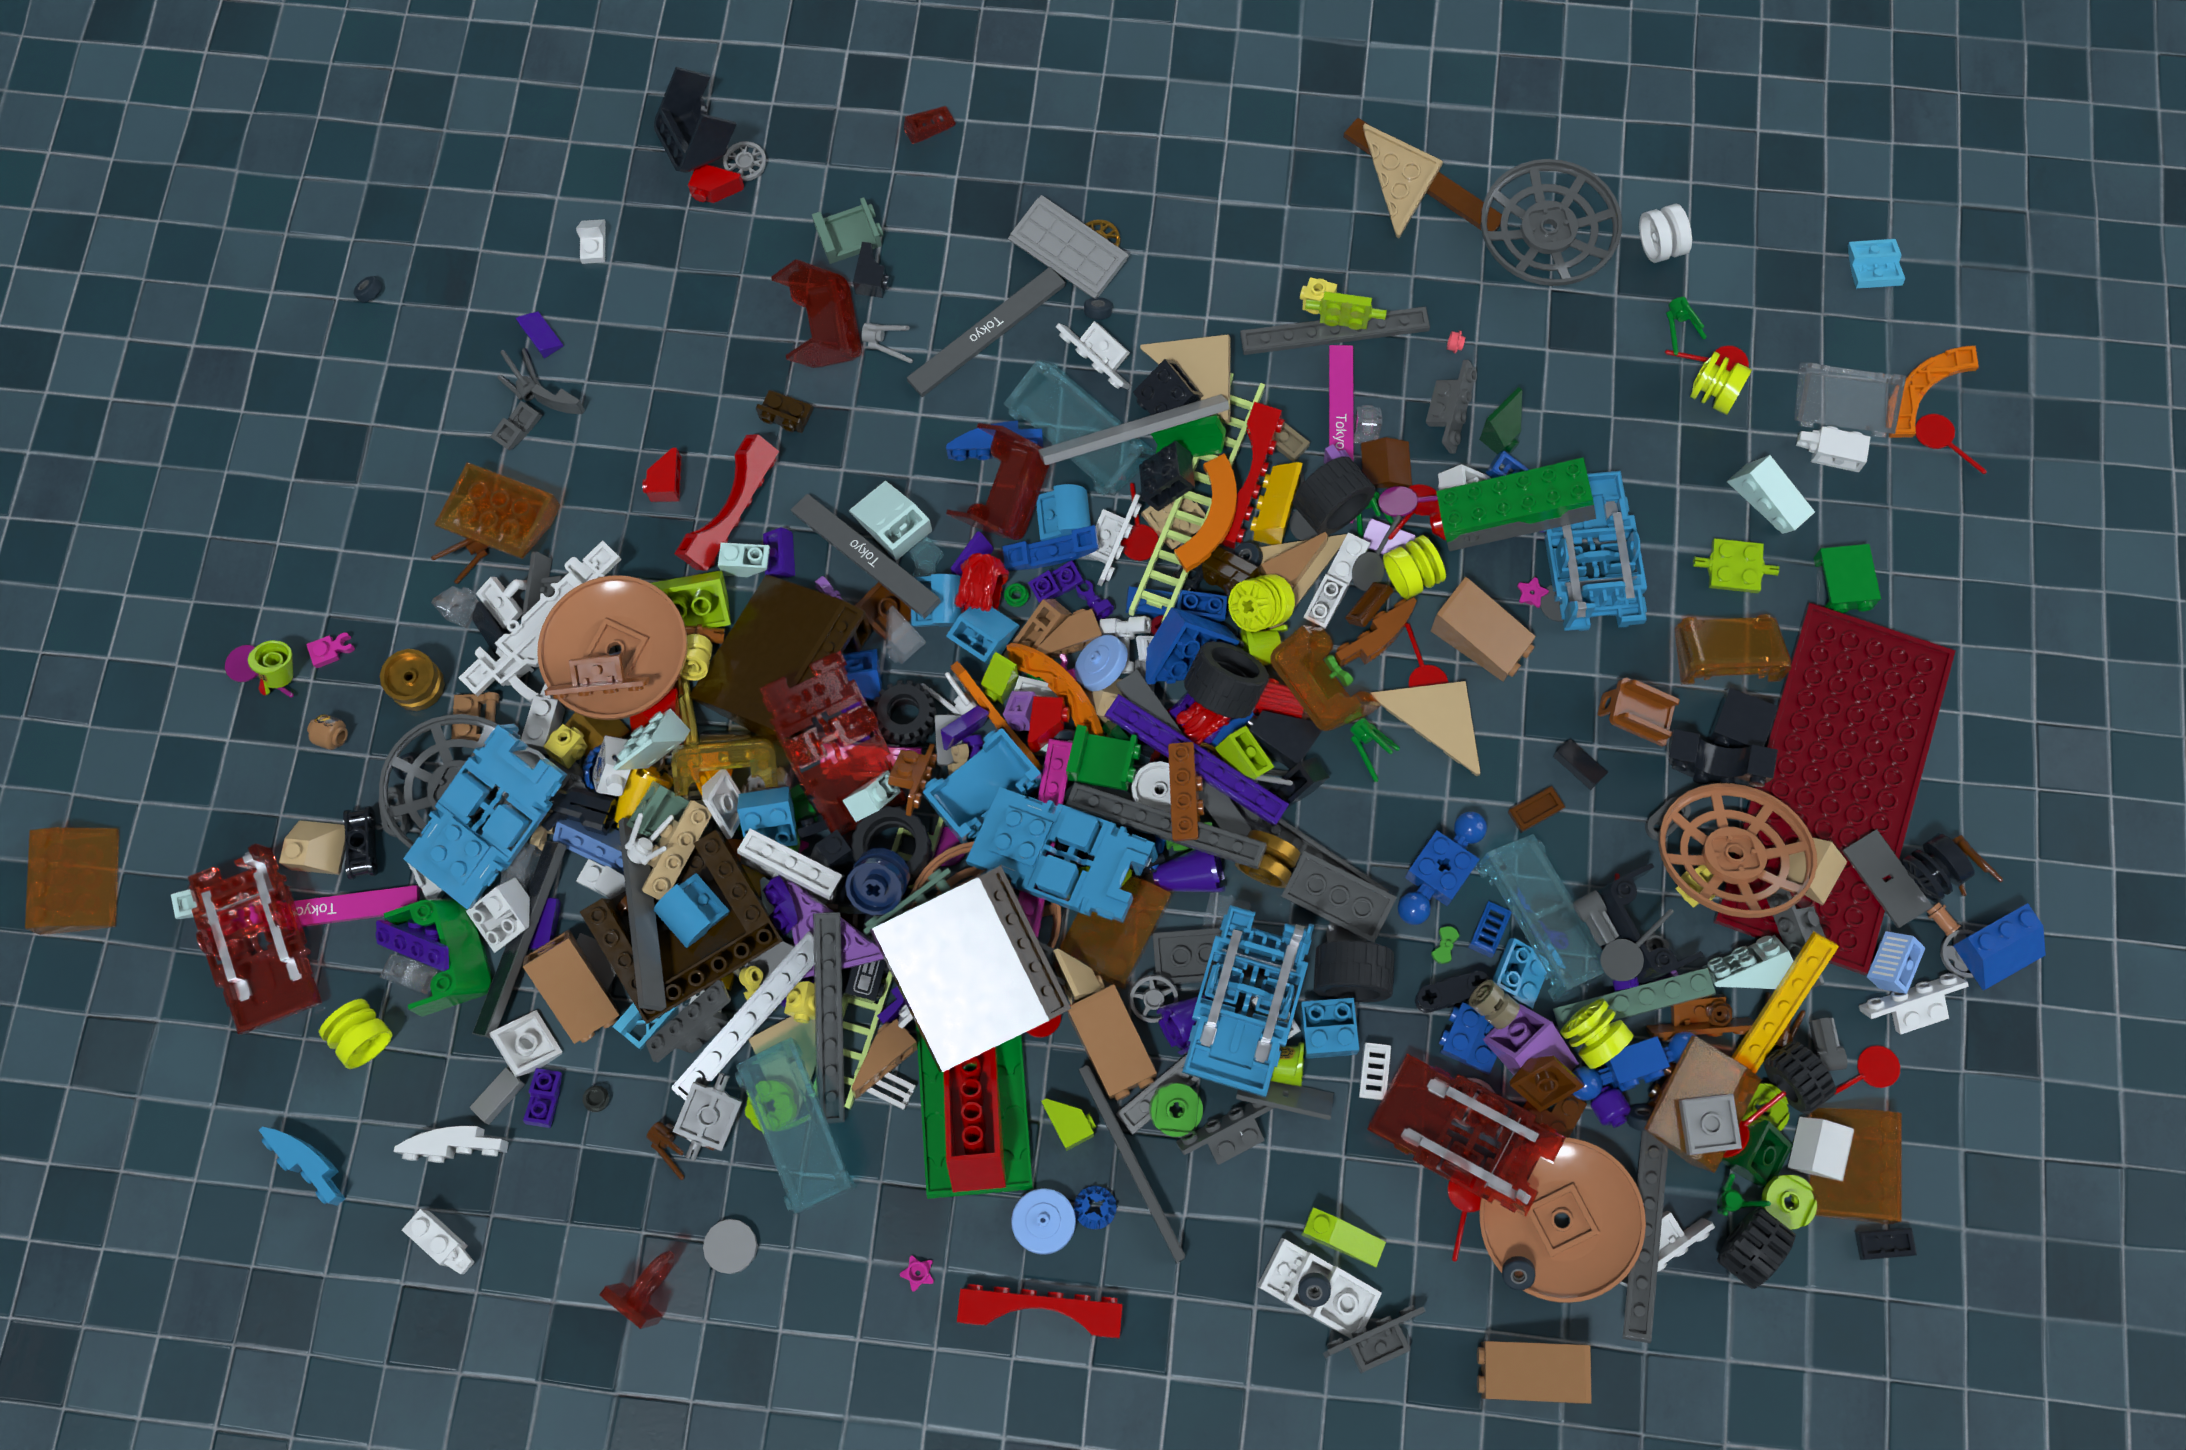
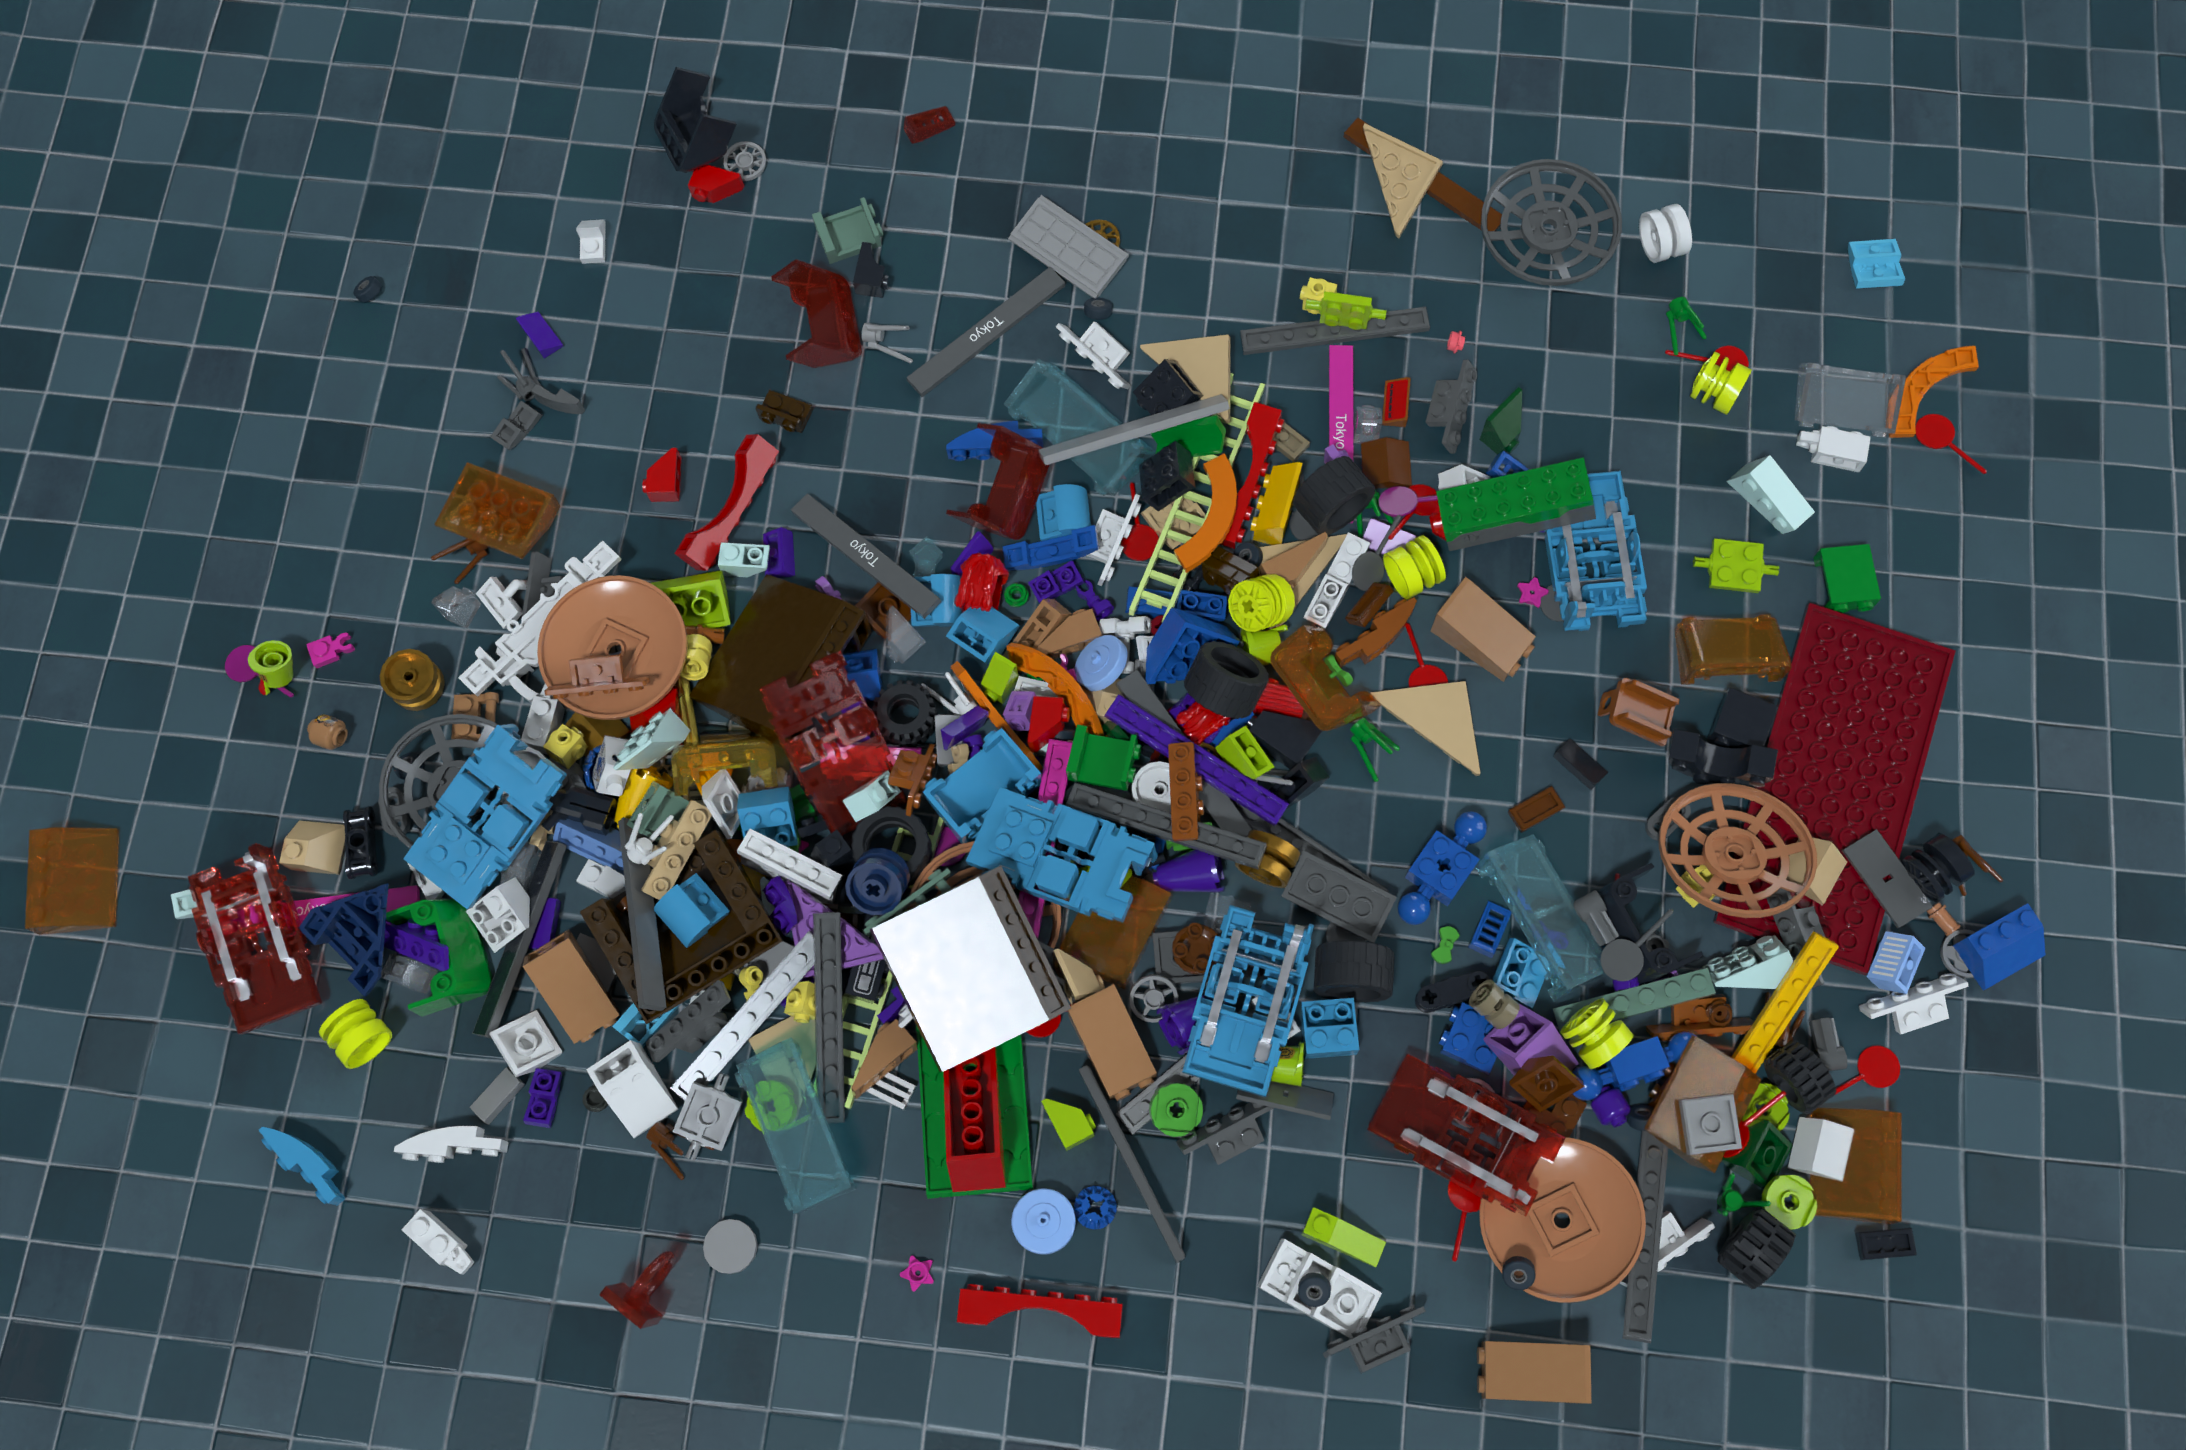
(355, 931): none -> dark blue wedge
(487, 625): black slope -> none
(632, 1088): none -> white slope
(892, 519): light aqua slope -> none
(1193, 948): none -> reddish brown dish
(1385, 1061): white slope -> none
(1396, 402): none -> red slope

